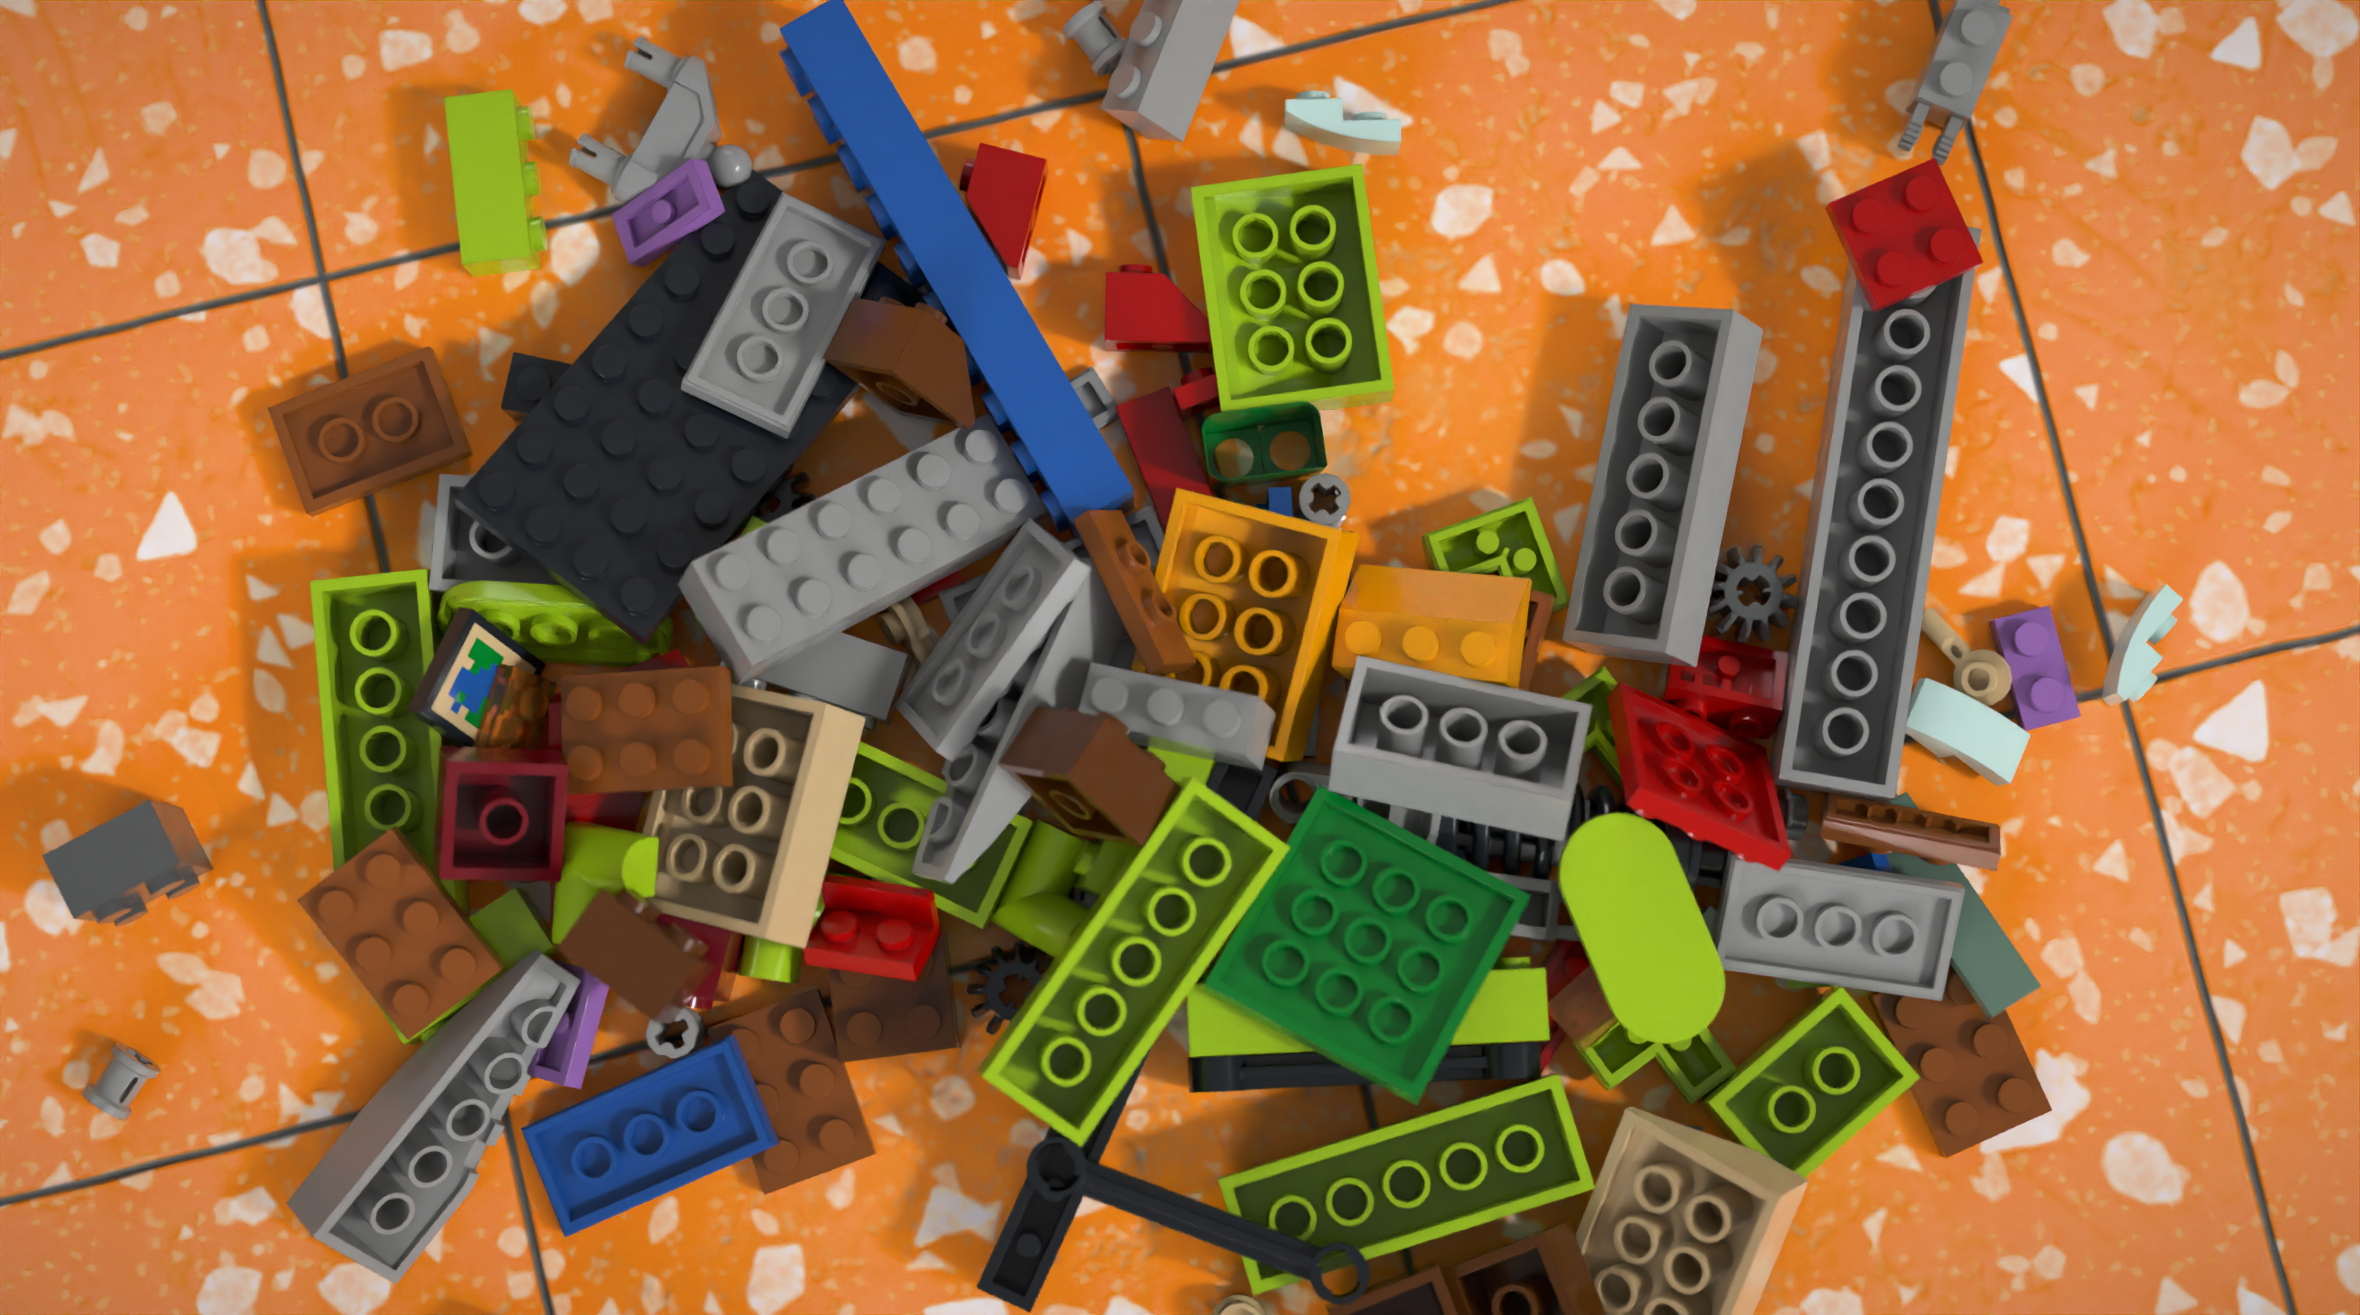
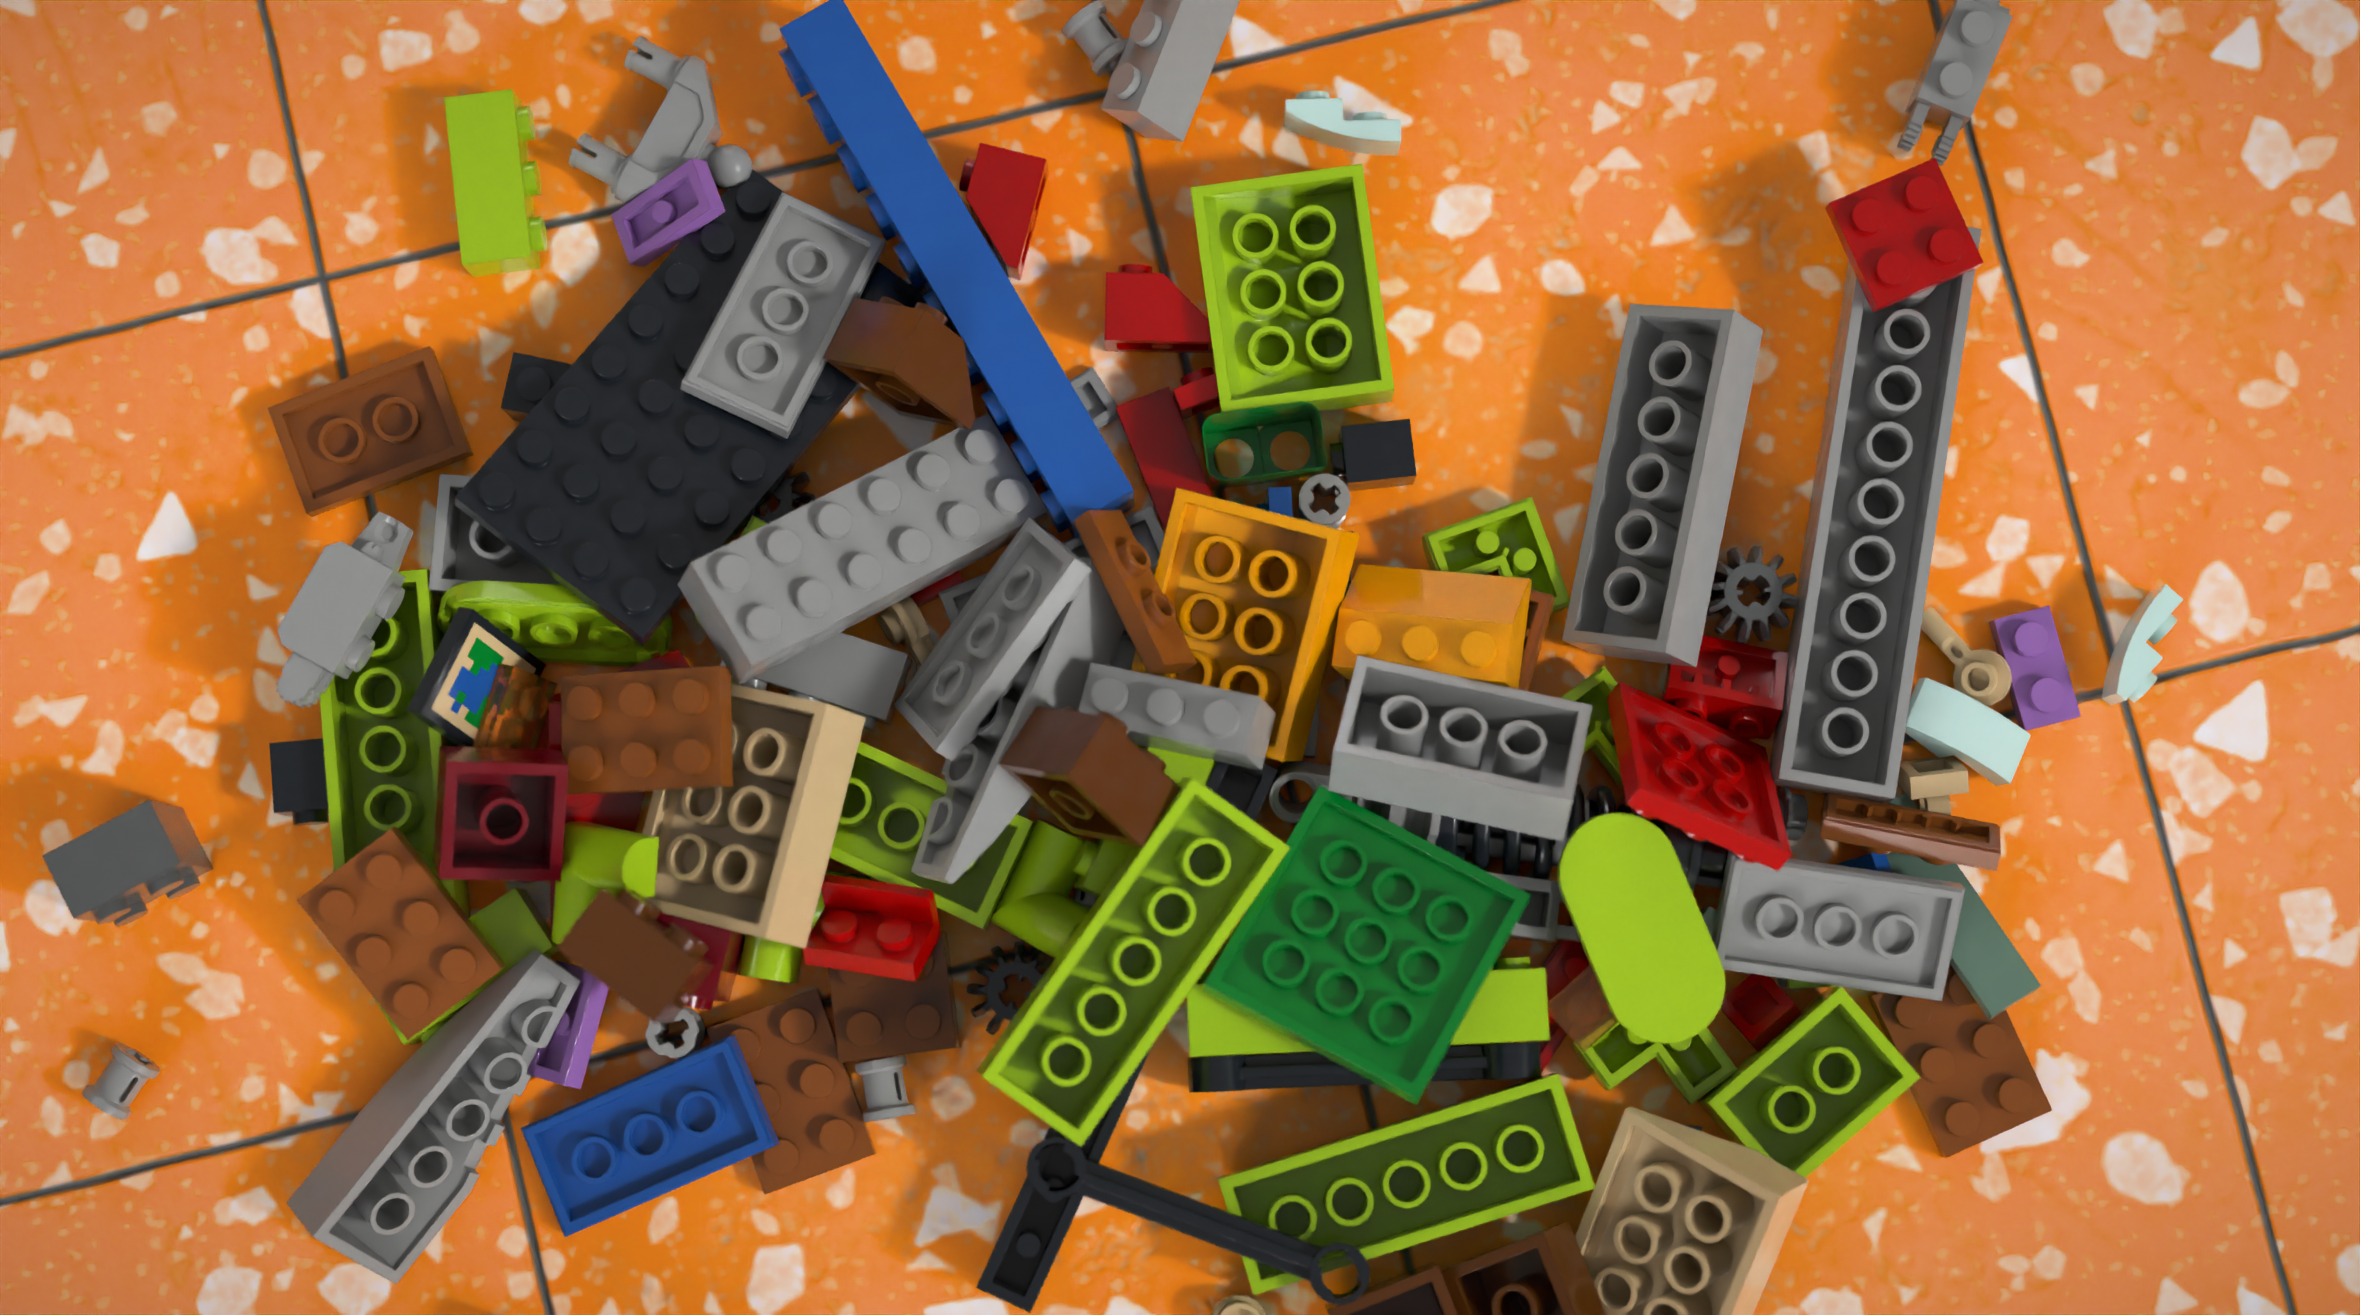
(299, 781): none -> black brick
(341, 609): none -> light grey hinge
(884, 1089): none -> light grey bush
(1374, 455): none -> black brick
(1759, 1009): none -> red plate
(1933, 781): none -> tan tile

